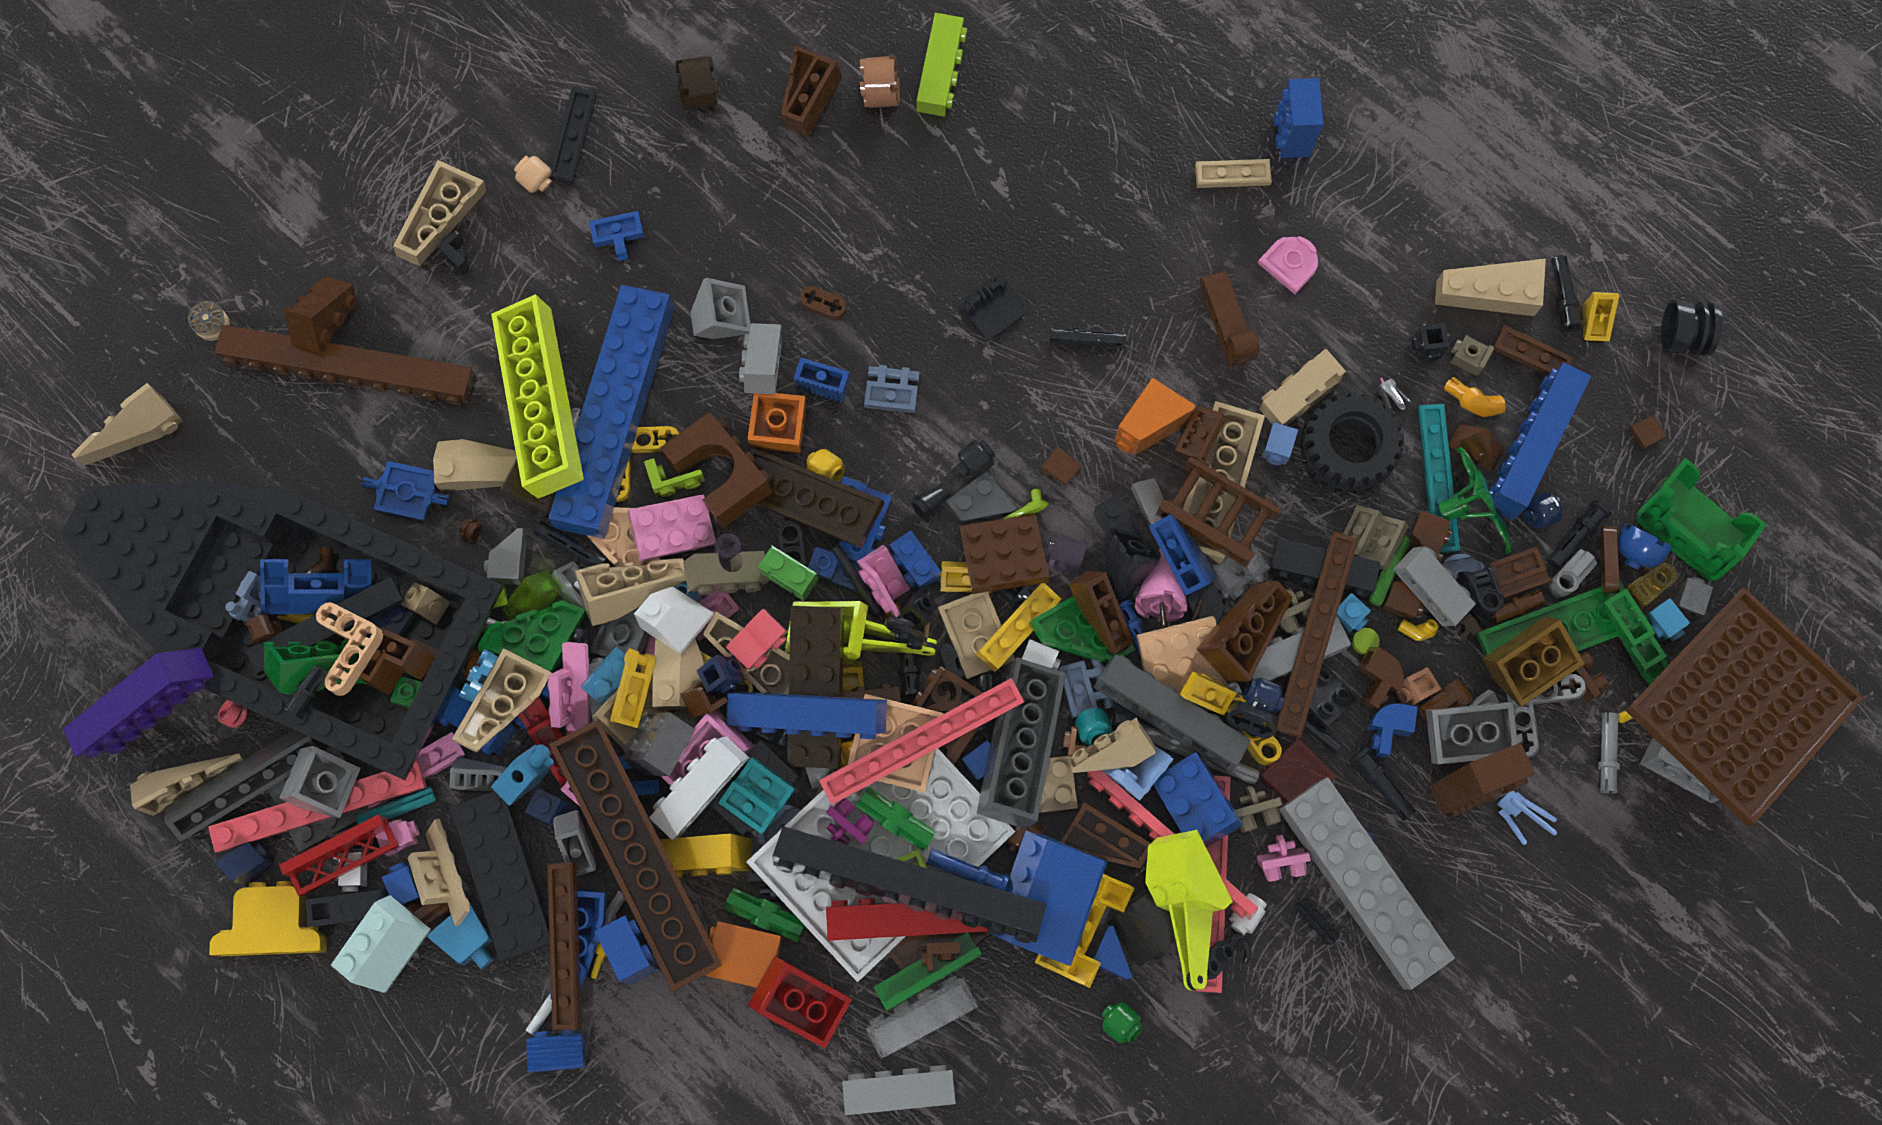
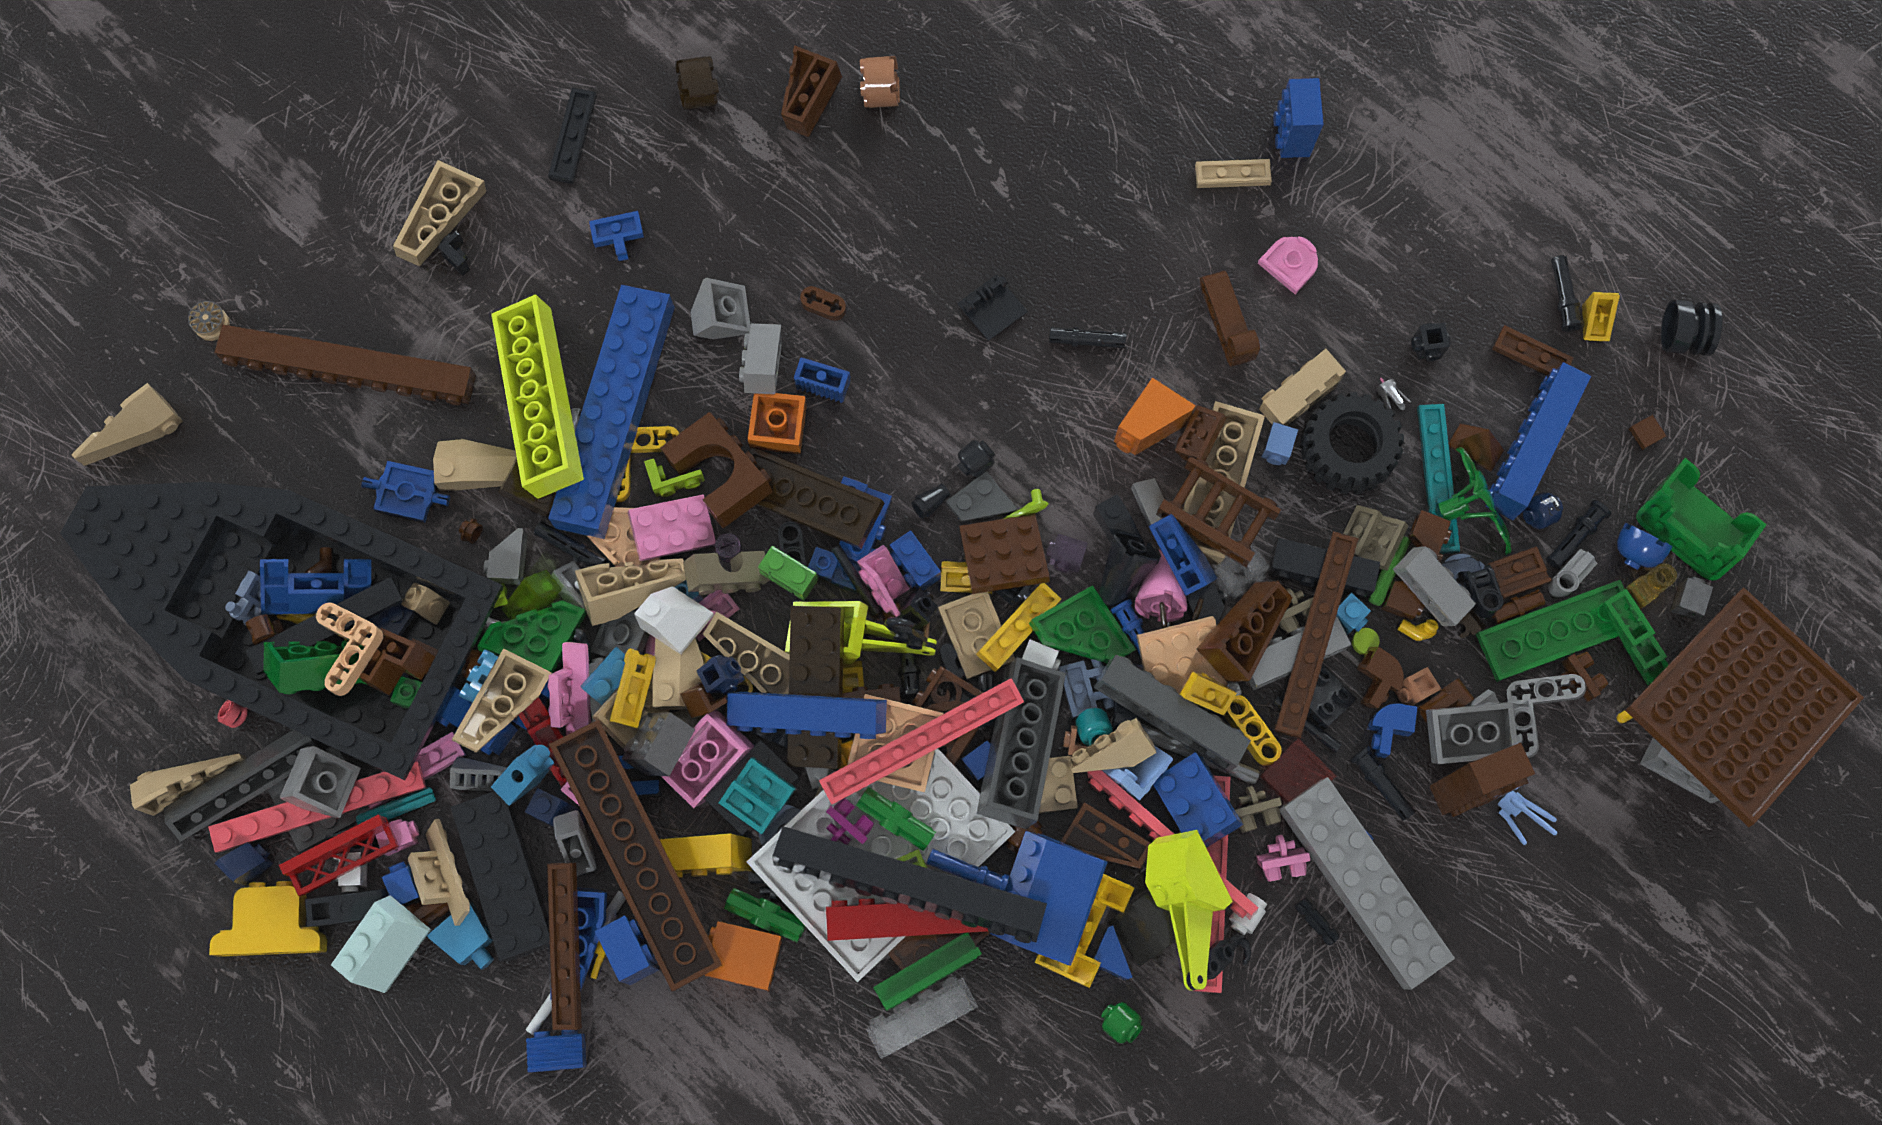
(138, 702): dark purple brick -> none
(305, 691): black axle -> none
(319, 313): reddish brown wedge -> none
(533, 174): light nougat head -> none
(698, 787): white brick -> none
(757, 640): coral brick -> none
(799, 1002): red brick -> none
(826, 464): yellow head -> none
(890, 395): sand blue plate -> none
(899, 1091): light grey brick -> none
(940, 64): lime brick -> none
(944, 951): reddish brown bracket -> none
(1060, 466): reddish brown panel -> none
(1101, 609): reddish brown slope -> none
(1252, 719): black beam -> none
(1263, 695): dark blue head -> none
(1469, 362): dark tan brick -> none
(1475, 400): light orange arm -> none
(1496, 287): tan wedge -> none
(1534, 660): pearl gold slope -> none
(1609, 559): reddish brown beam -> none
(1609, 753): light grey pin -> none
(1667, 621): dark azure brick -> none

